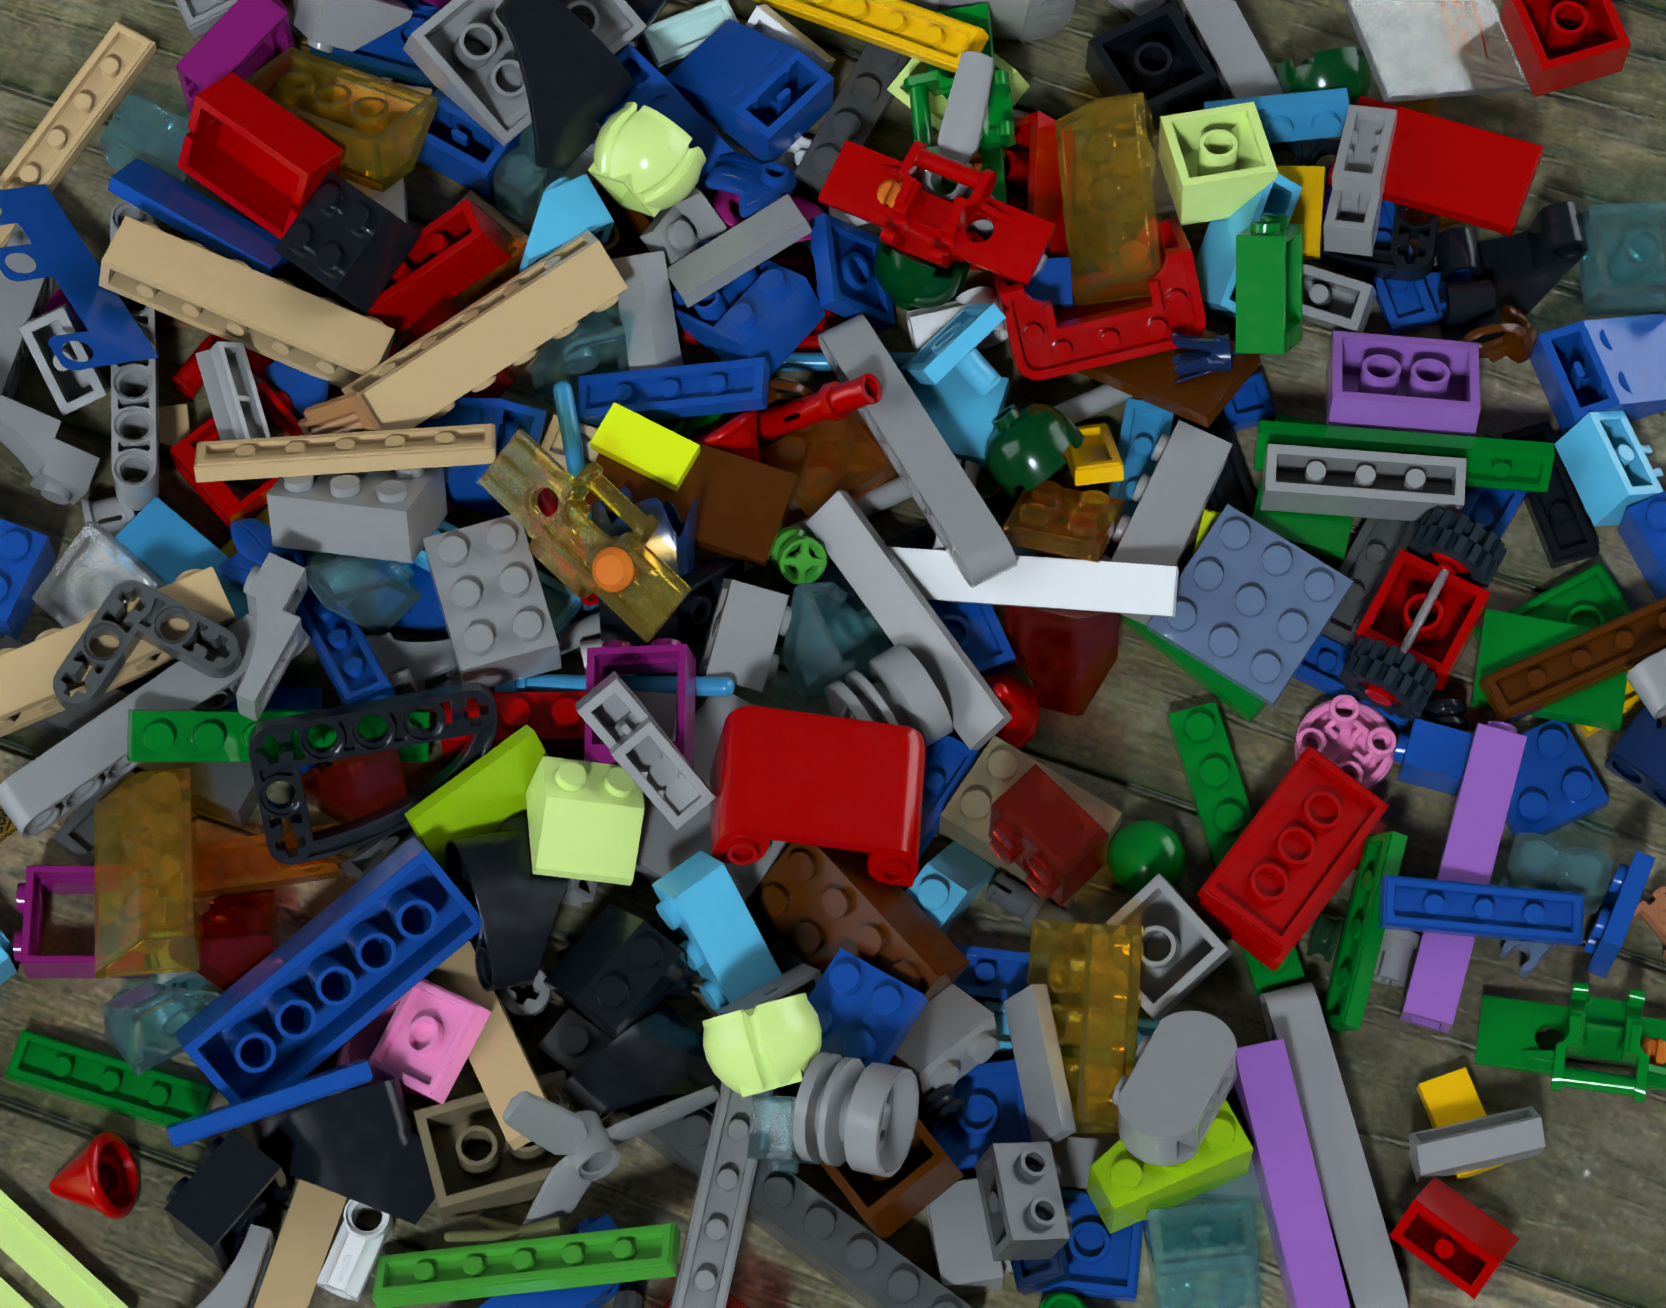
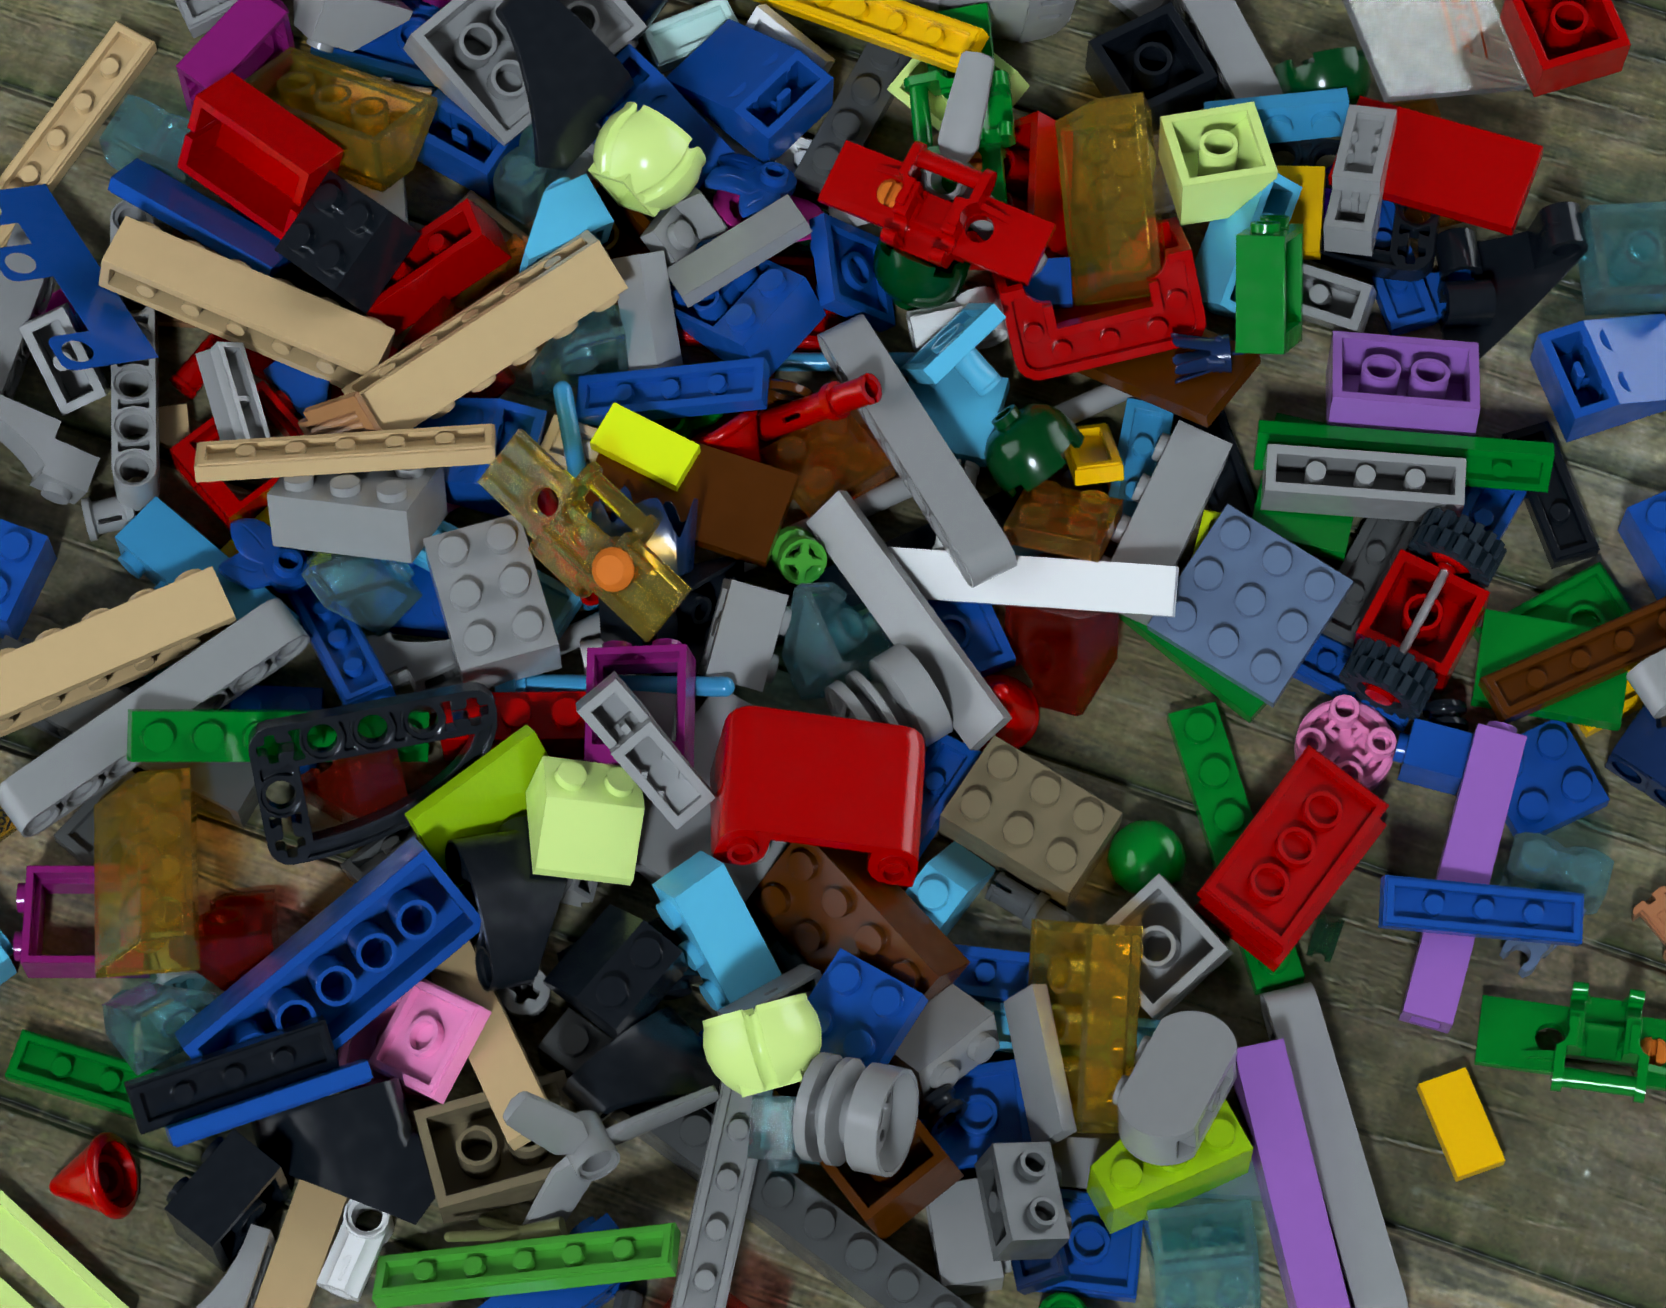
(88, 575): clear plate -> none
(146, 626): dark grey beam -> none
(231, 1074): none -> black tile
(247, 865): clear orange plate -> none
(273, 598): light grey slope -> none
(1046, 836): clear red brick -> none
(1250, 404): blue tile -> none
(1361, 935): green tile -> none
(1395, 957): light grey bush -> none
(1454, 1237): red brick -> none
(1476, 1144): light grey piece -> none
(1515, 343): reddish brown piece -> none
(1608, 466): medium azure brick -> none
(1617, 913): blue plate -> none

